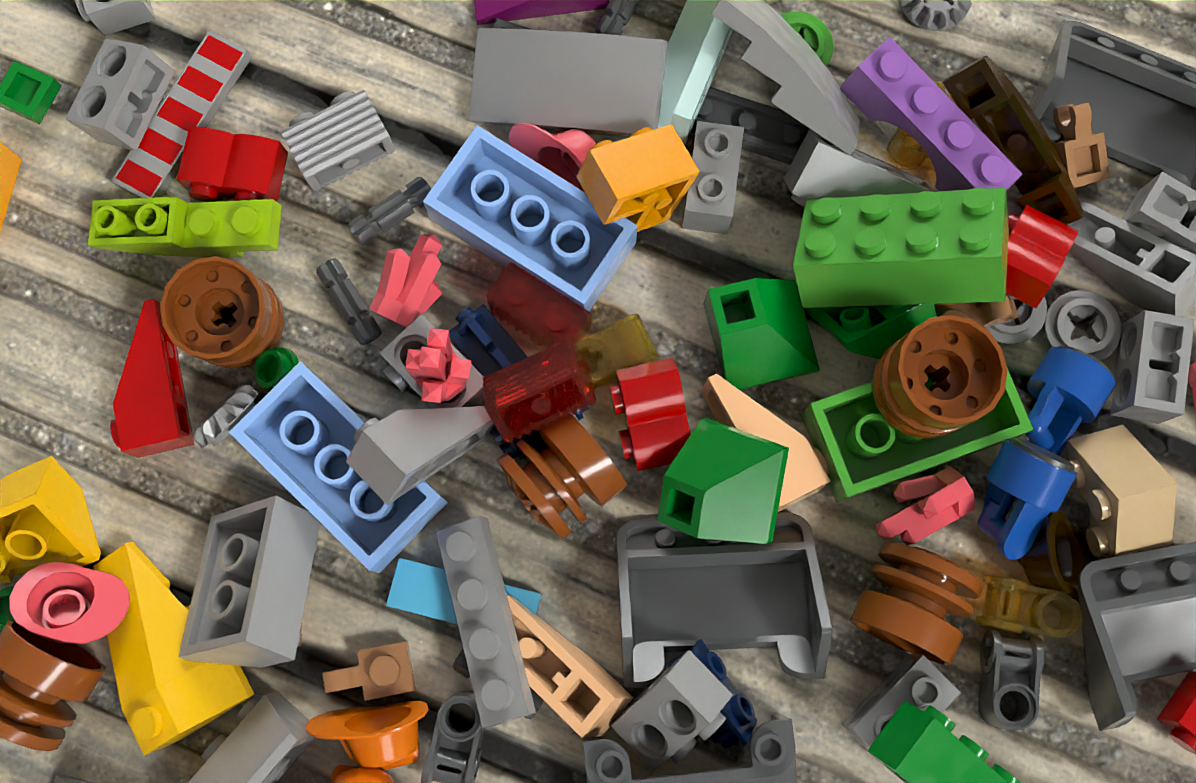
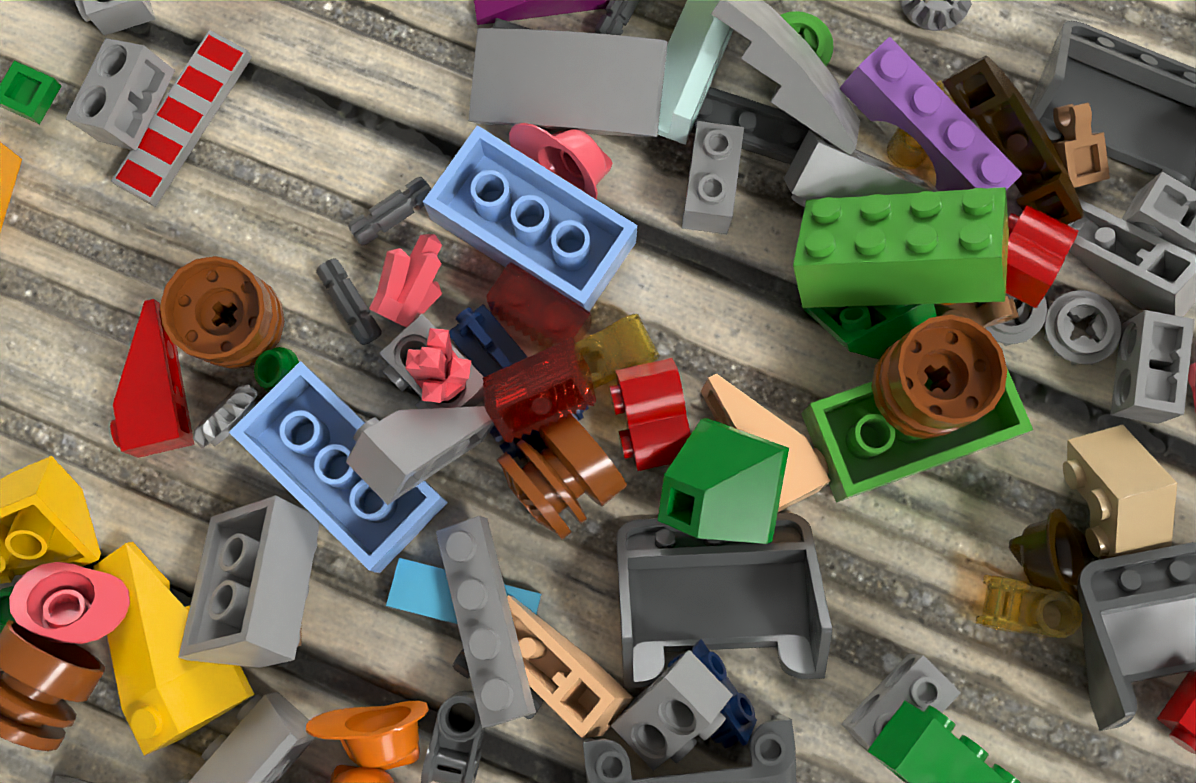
(185, 229): lime slope -> none
(231, 165): red brick -> none
(337, 139): light grey brick -> none
(380, 672): medium nougat plate -> none
(638, 176): light orange brick -> none
(760, 332): green slope -> none
(918, 598): dark orange wheel -> none
(943, 500): coral rock -> none
(1010, 675): dark grey piece -> none
(1038, 482): blue piece -> none
(1068, 391): blue piece -> none

